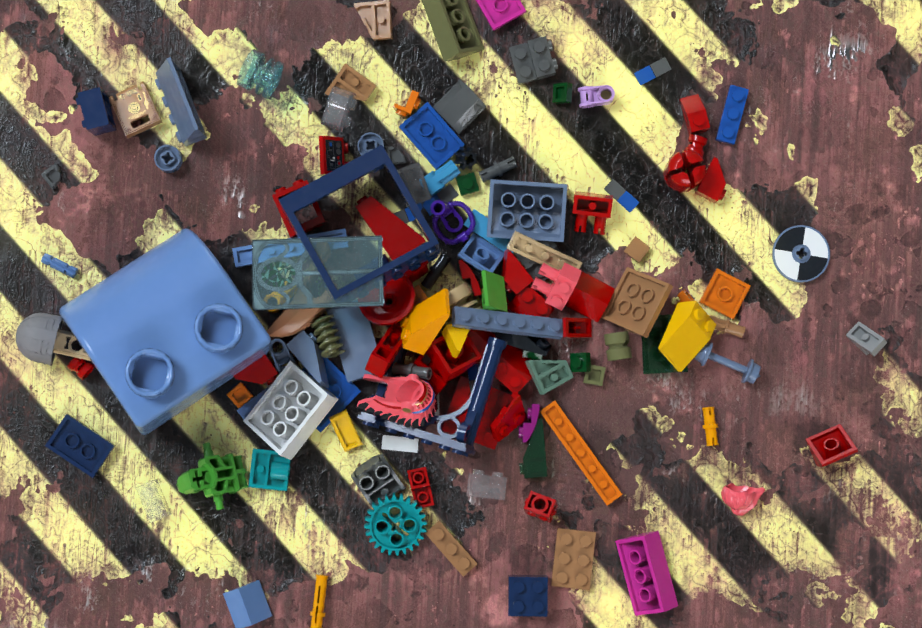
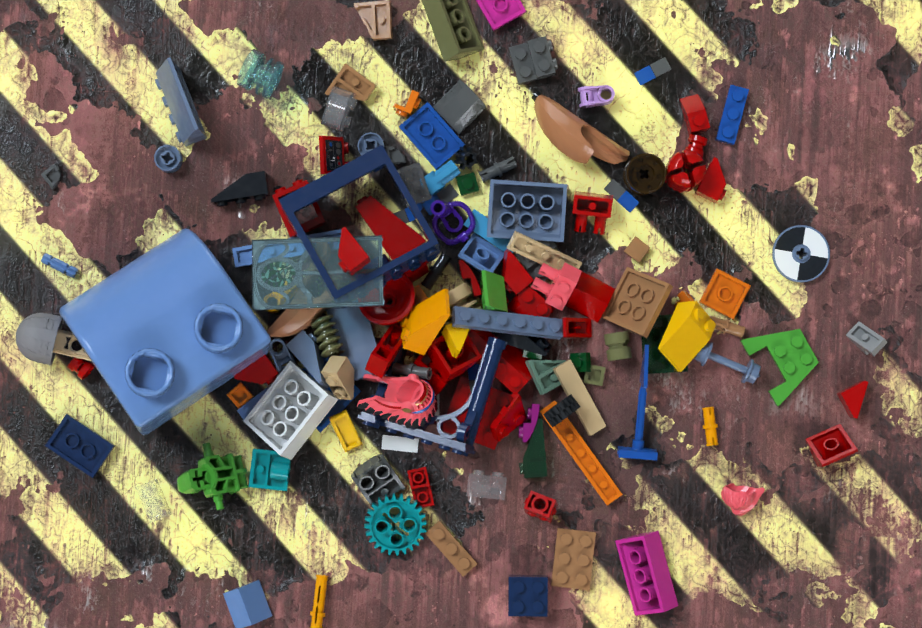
(96, 111): dark blue container -> none
(134, 105): medium nougat container -> none
(247, 187): none -> black slope
(340, 377): none -> tan slope
(351, 254): none -> red slope
(561, 410): none -> black tyre
(562, 93): dark green plate -> none
(573, 135): none -> nougat piece
(573, 385): none -> tan tile
(637, 450): none -> blue piece
(655, 174): none -> dark brown wheel
(791, 356): none -> bright green wing
(853, 397): none -> red slope

